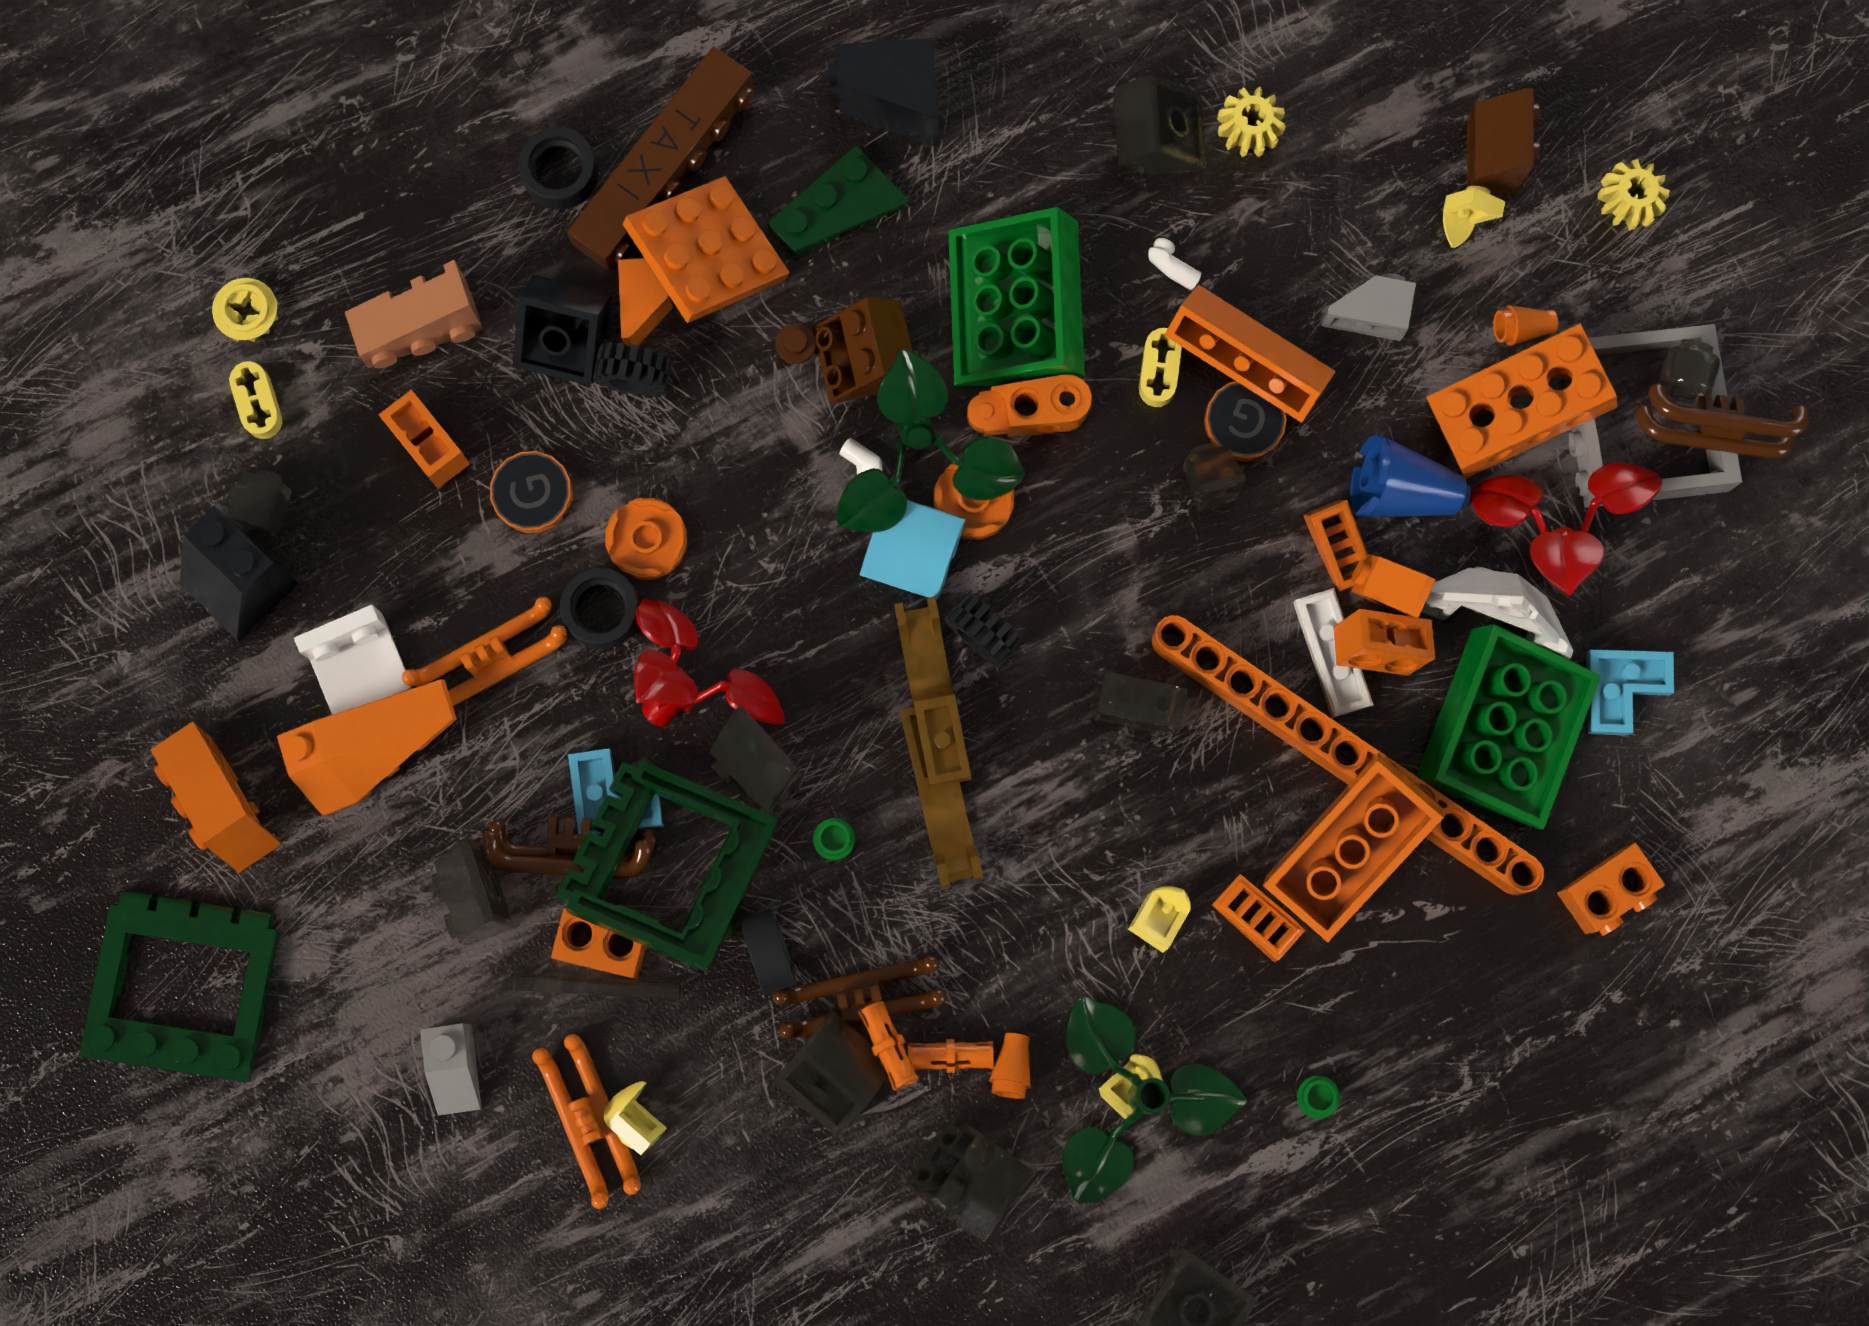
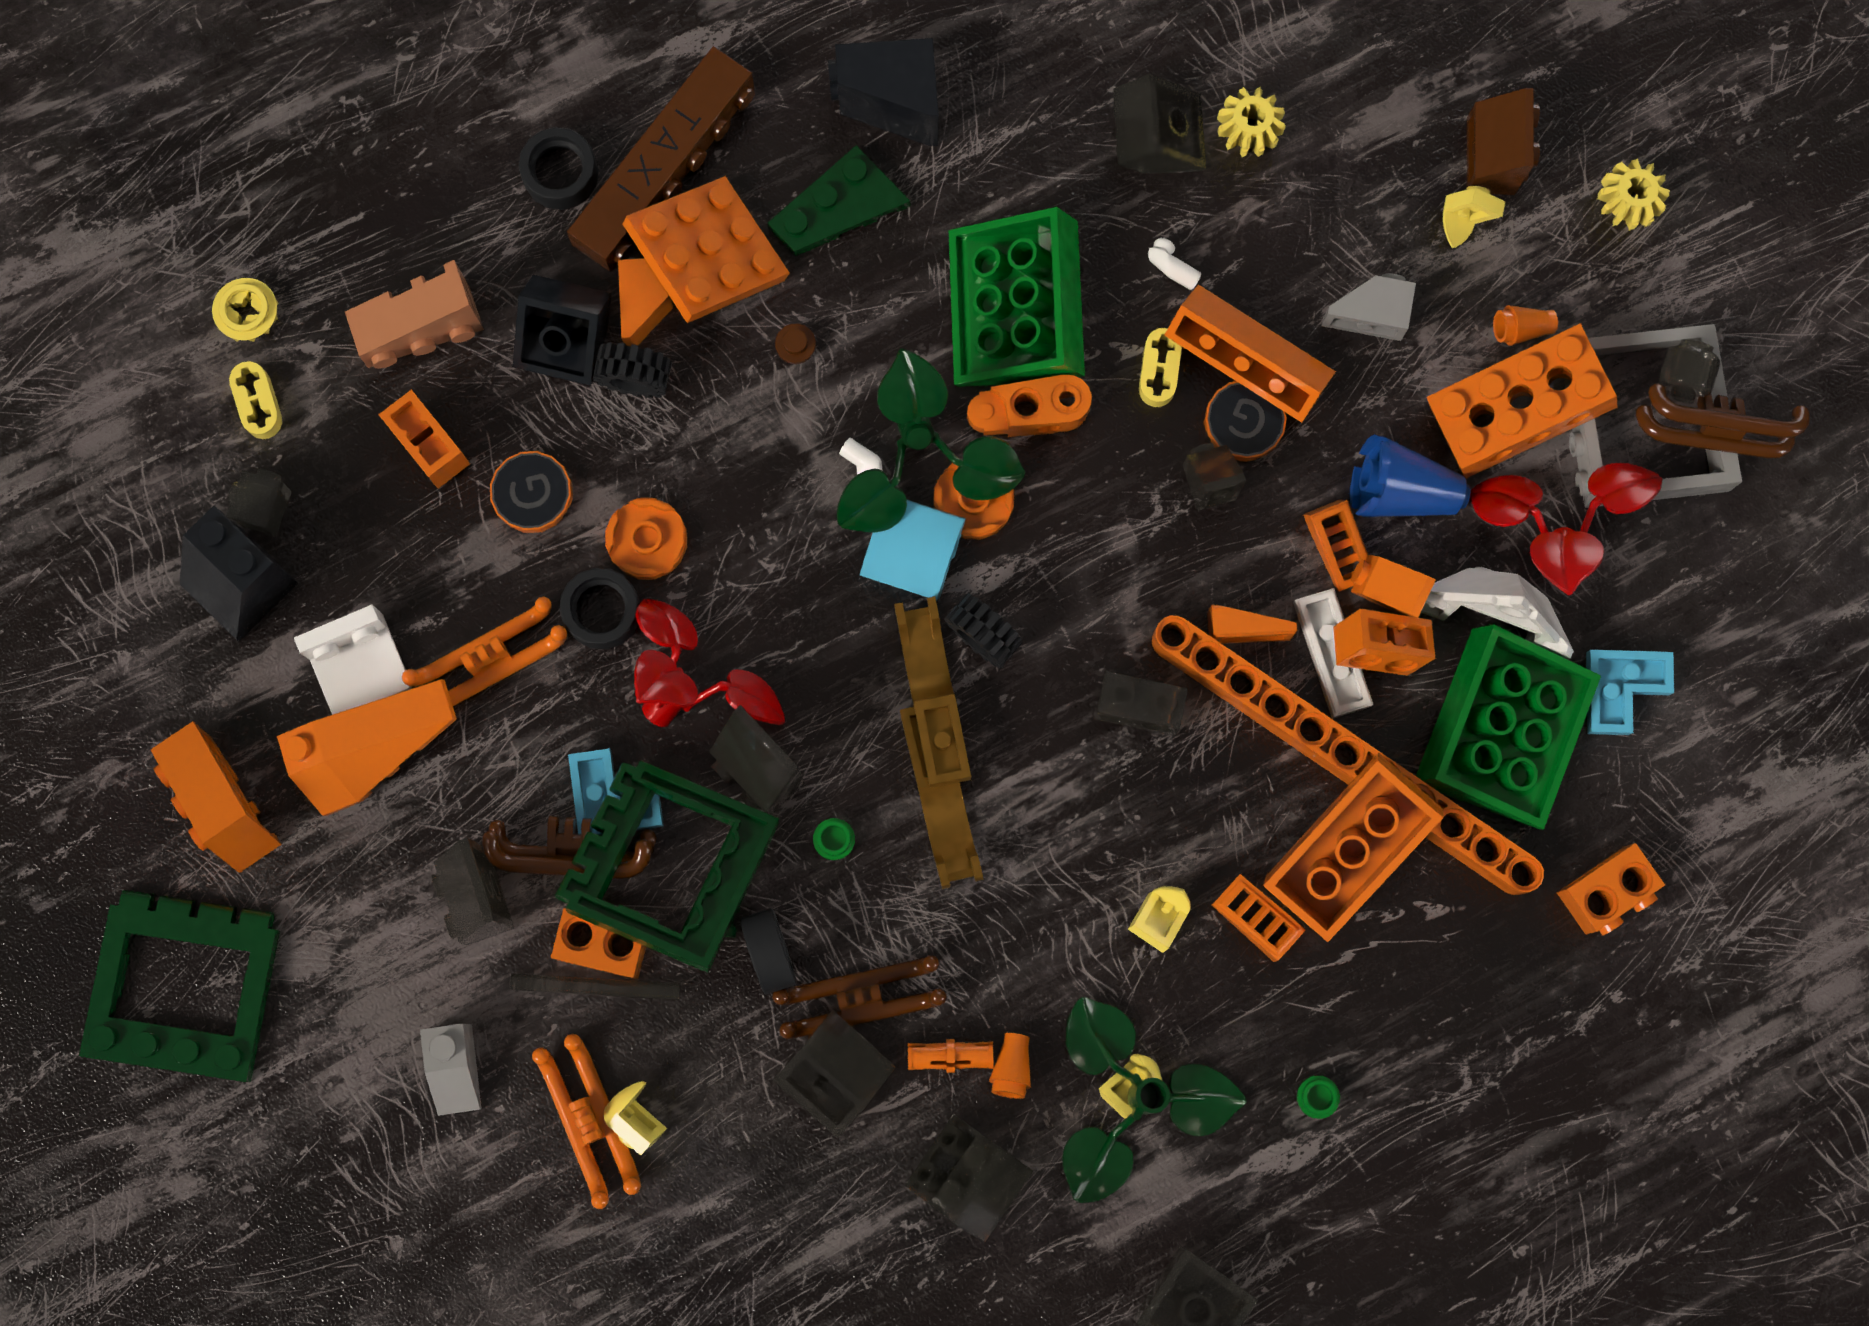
(860, 347): reddish brown slope -> none
(888, 1045): orange pin -> none
(1241, 626): none -> orange slope

